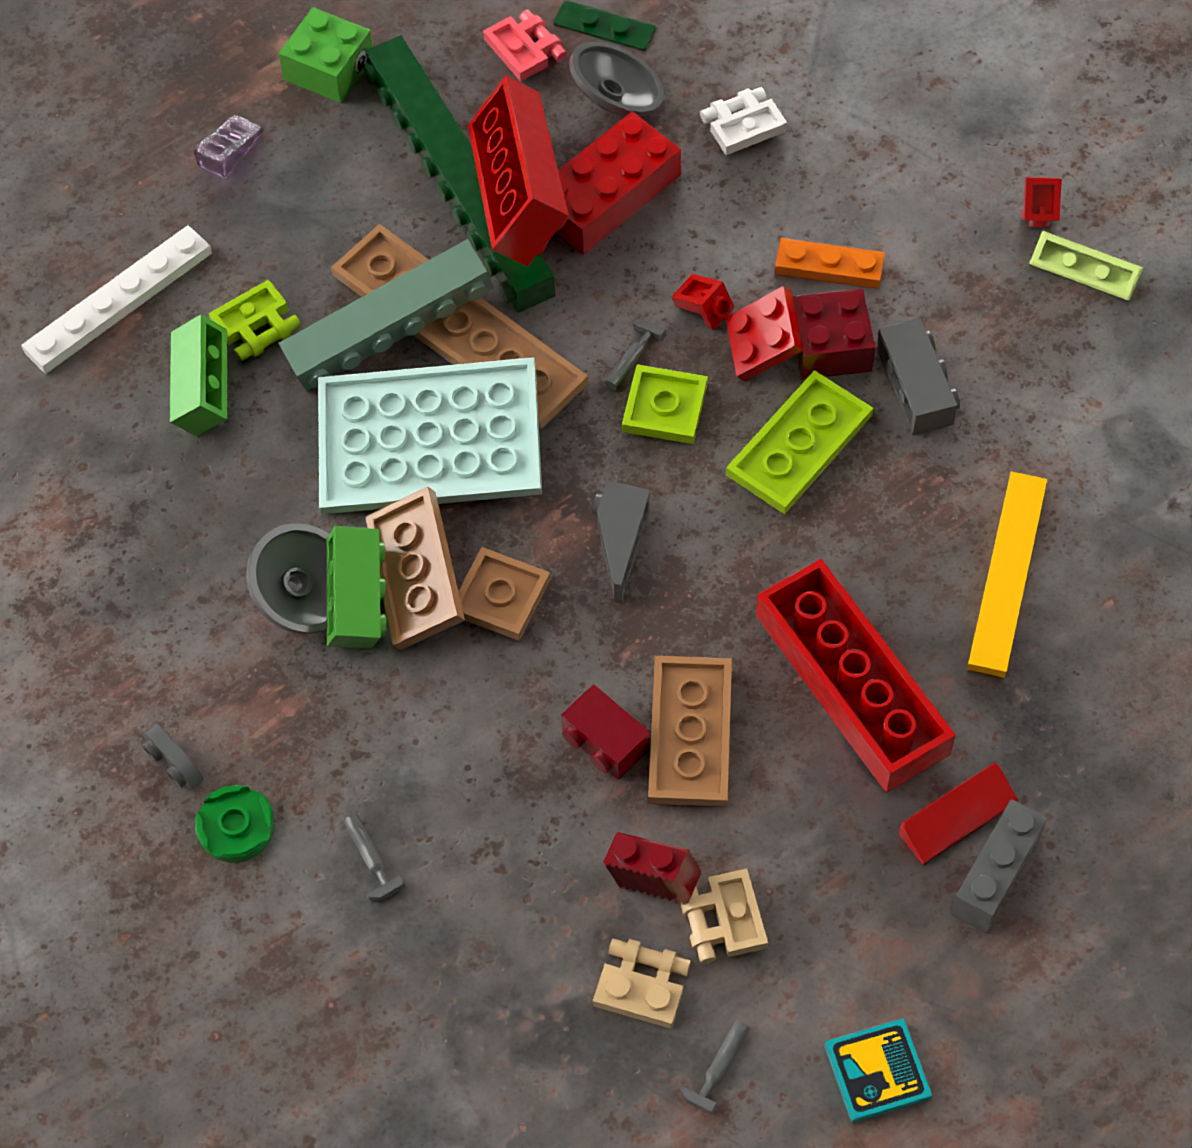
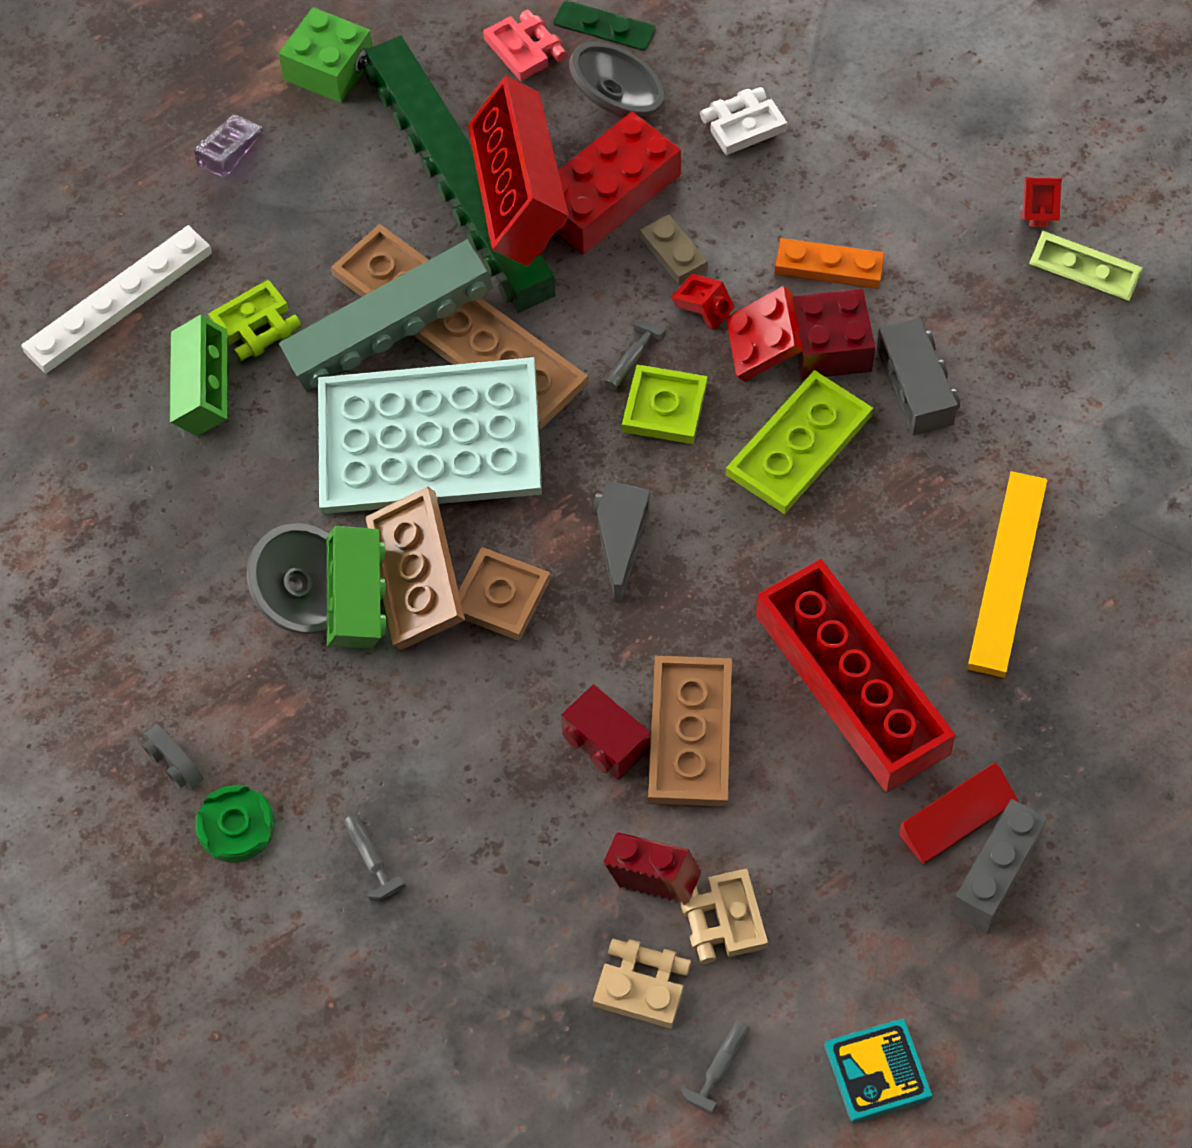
(673, 249): none -> dark tan plate

